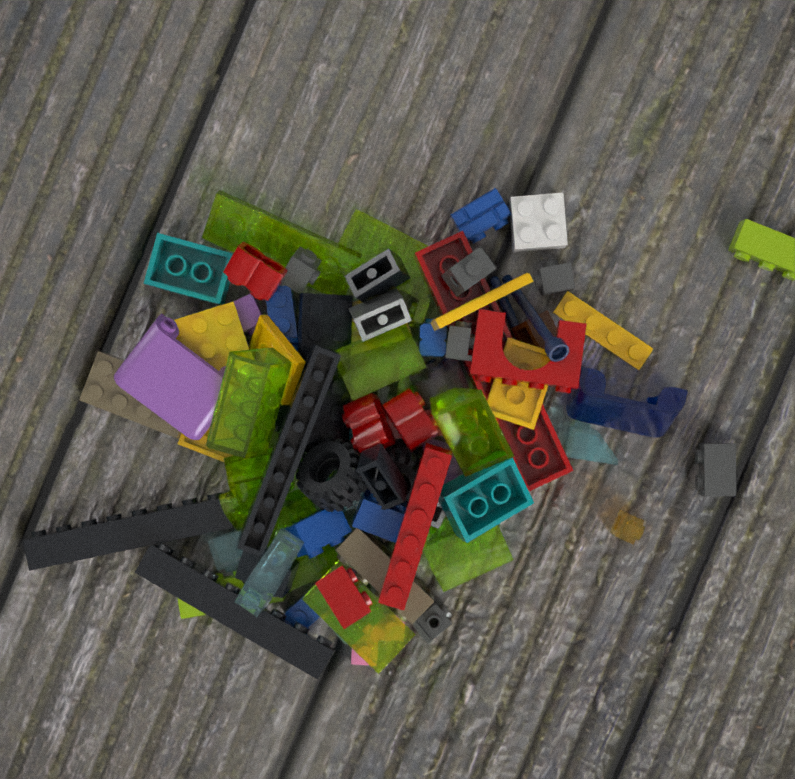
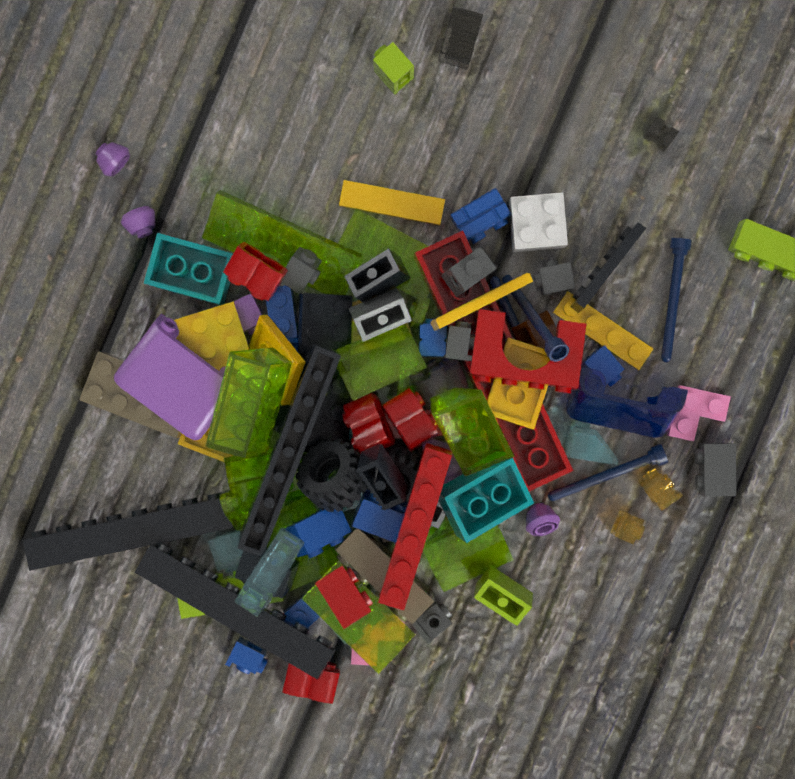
(112, 158): none -> medium lavender cone
(139, 221): none -> medium lavender cone
(247, 657): none -> blue brick
(305, 686): none -> red brick
(391, 202): none -> yellow tile
(393, 67): none -> lime brick
(460, 37): none -> clear smoke brick
(503, 595): none -> lime brick
(541, 520): none -> medium lavender cone
(606, 363): none -> blue brick
(613, 258): none -> black plate
(655, 456): none -> dark blue piece
(660, 489): none -> clear yellow brick
(665, 138): none -> clear smoke wheel
(679, 248): none -> dark blue piece
(697, 405): none -> bright pink plate

